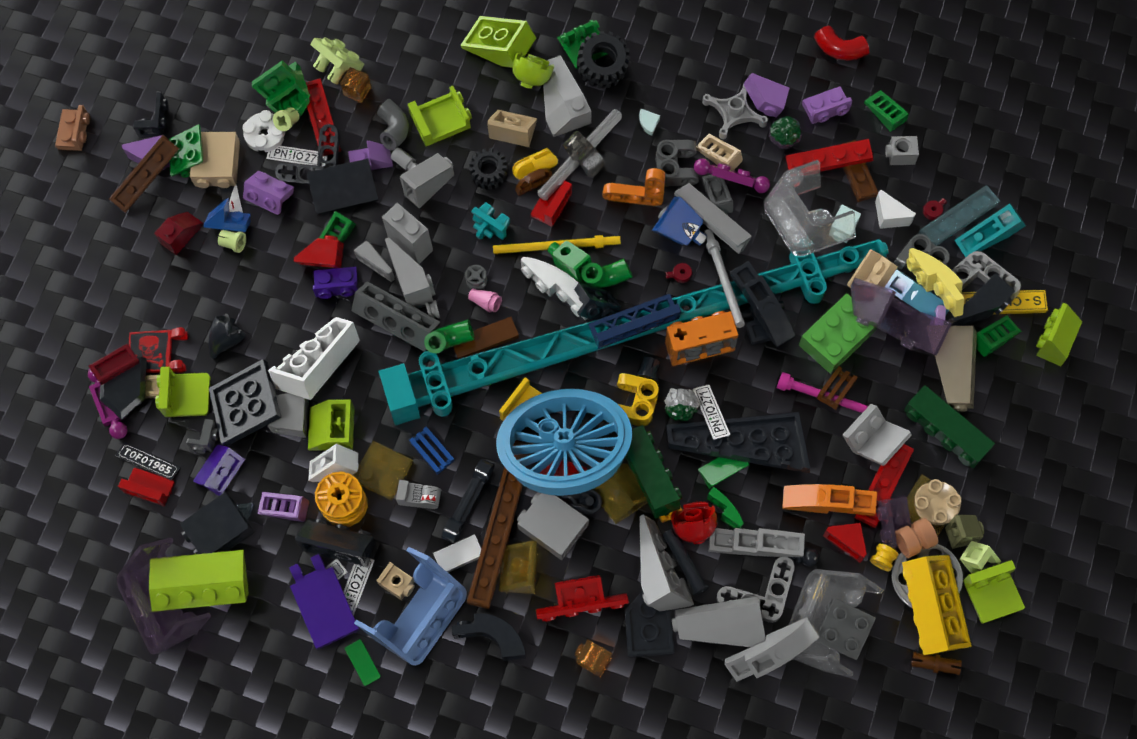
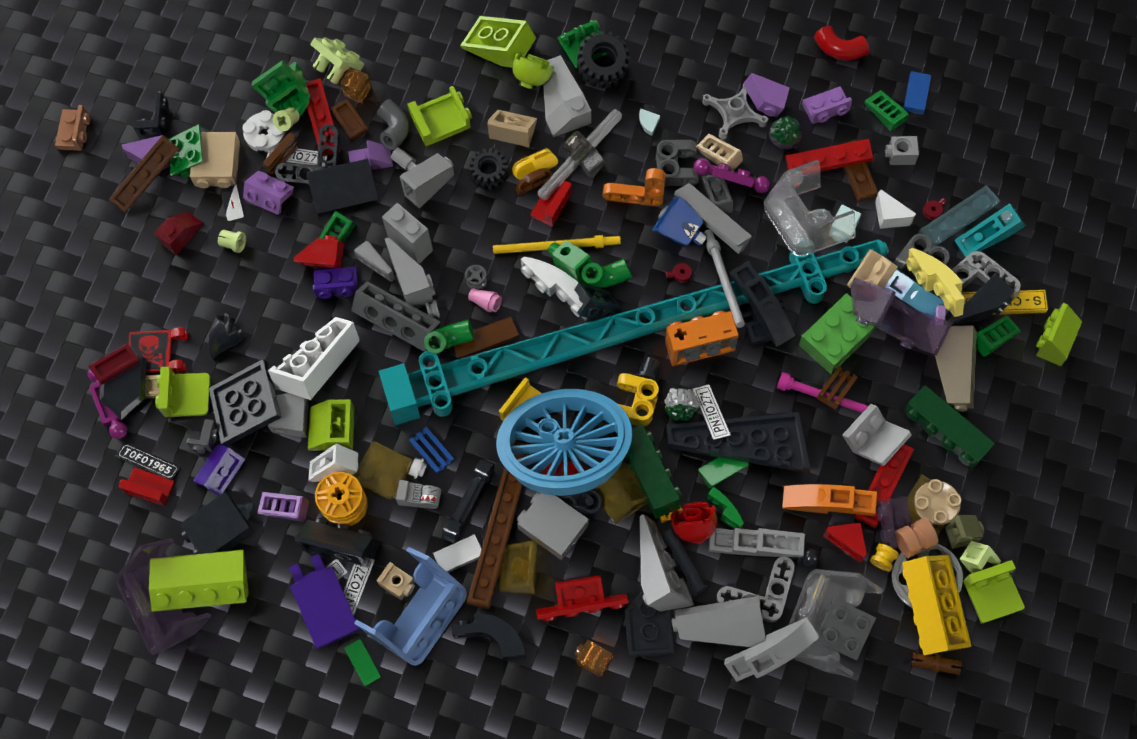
(224, 219): blue slope -> none
(281, 153): none -> reddish brown tile
(349, 120): none -> reddish brown tile
(417, 468): none -> white plate
(487, 225): teal hips -> none
(636, 325): dark blue fence -> none
(917, 92): none -> blue tile

